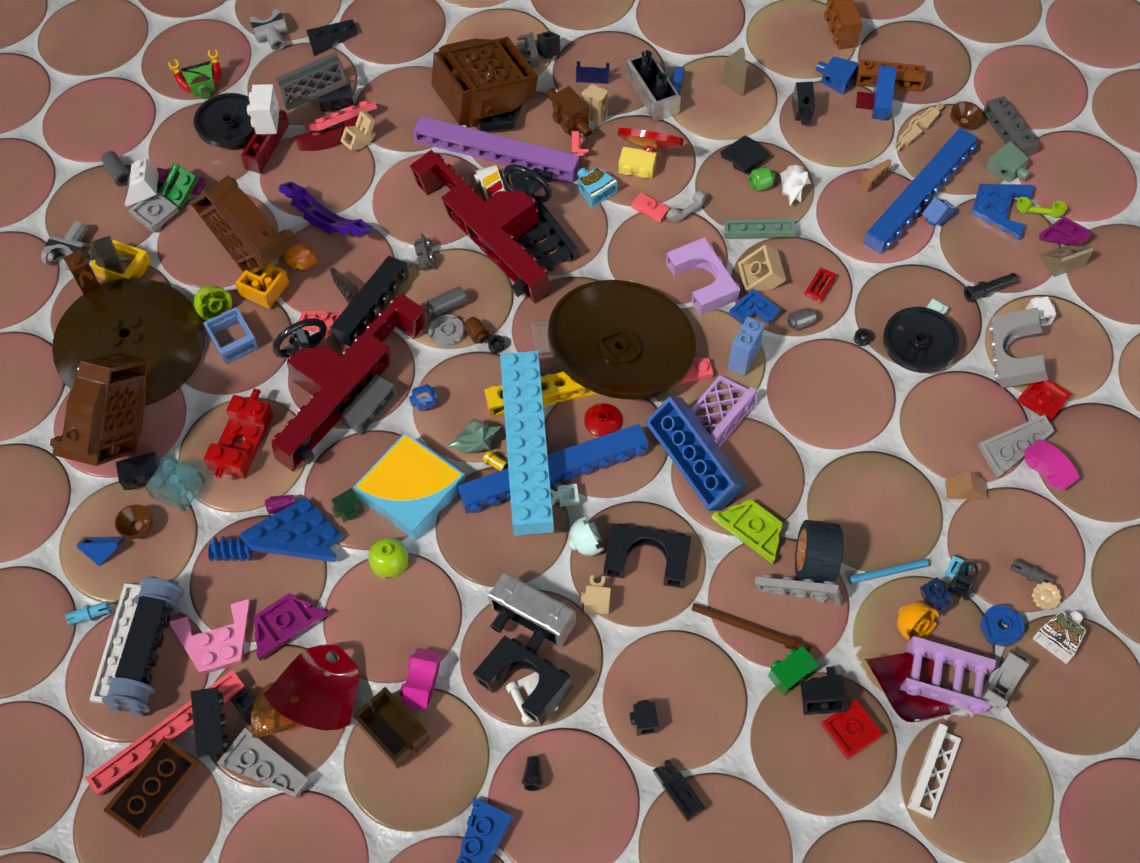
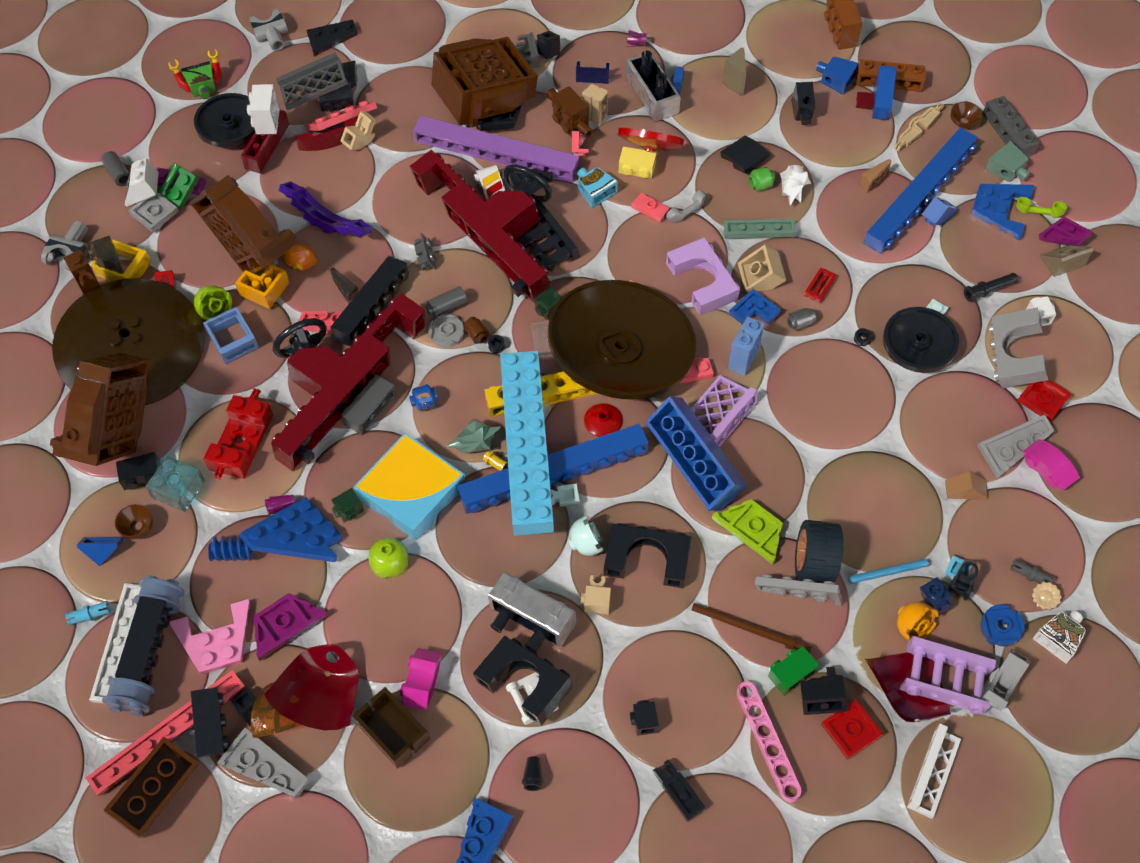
(166, 277): none -> red slope
(350, 72): none -> black slope
(546, 302): none -> clear green brick
(640, 38): none -> flat silver piece
(766, 741): none -> bright pink beam

